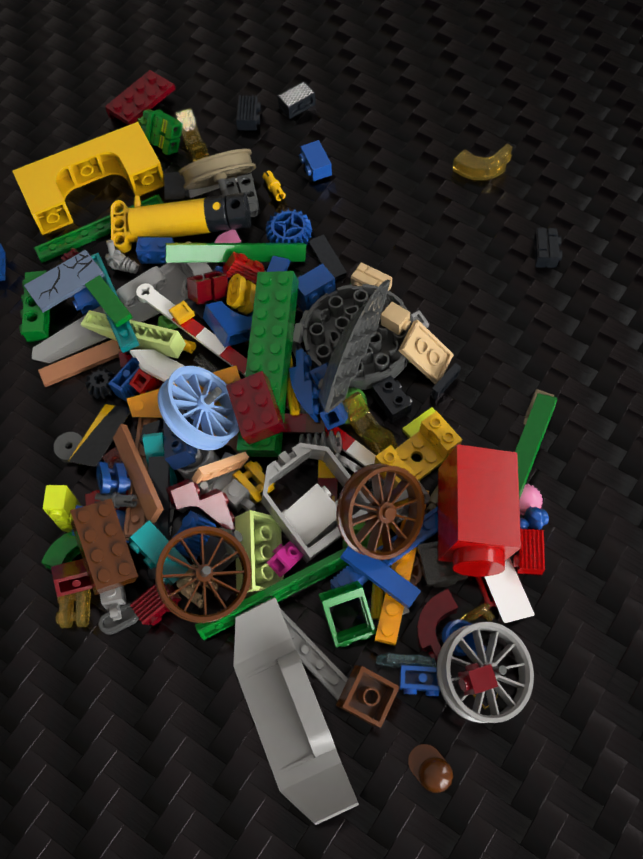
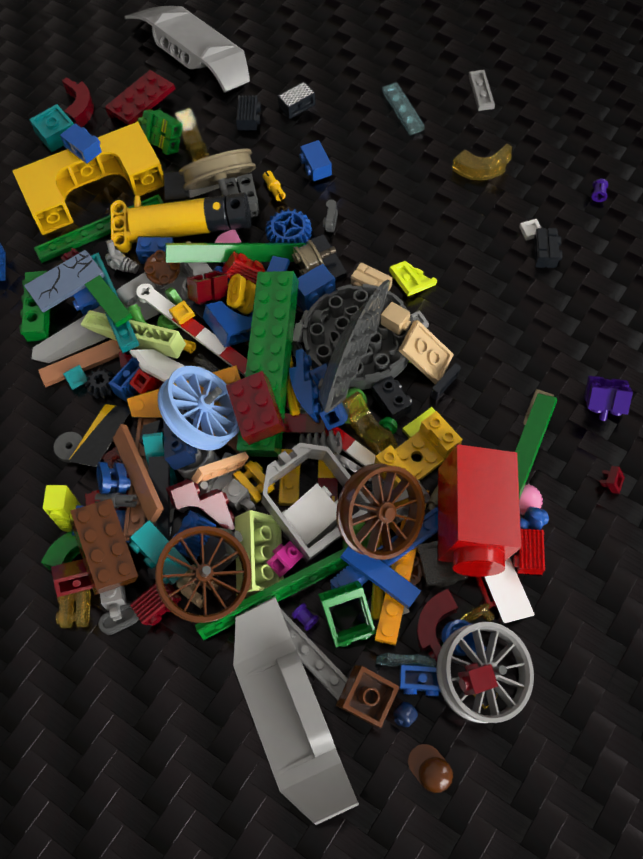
(50, 125): none -> teal container
(75, 377): none -> teal tile
(81, 143): none -> blue brick
(82, 107): none -> dark red arch
(136, 313): none -> bright green pin
(159, 271): none -> reddish brown dish
(173, 296): none -> bright green tile
(196, 44): none -> light grey piece
(289, 485): none -> yellow tile
(305, 617): none -> dark purple bush
(309, 257): none -> dark tan wheel
(332, 213): none -> dark grey plate
(389, 424): none -> green plate
(403, 108): none -> clear light blue tile
(405, 714): none -> dark blue piece
(411, 278): none -> neon yellow wing
(481, 90): none -> light grey tile
(528, 228): none -> white tile
(599, 190): none -> dark purple bush
(608, 395): none -> dark purple brick
(614, 480): none -> dark red tile

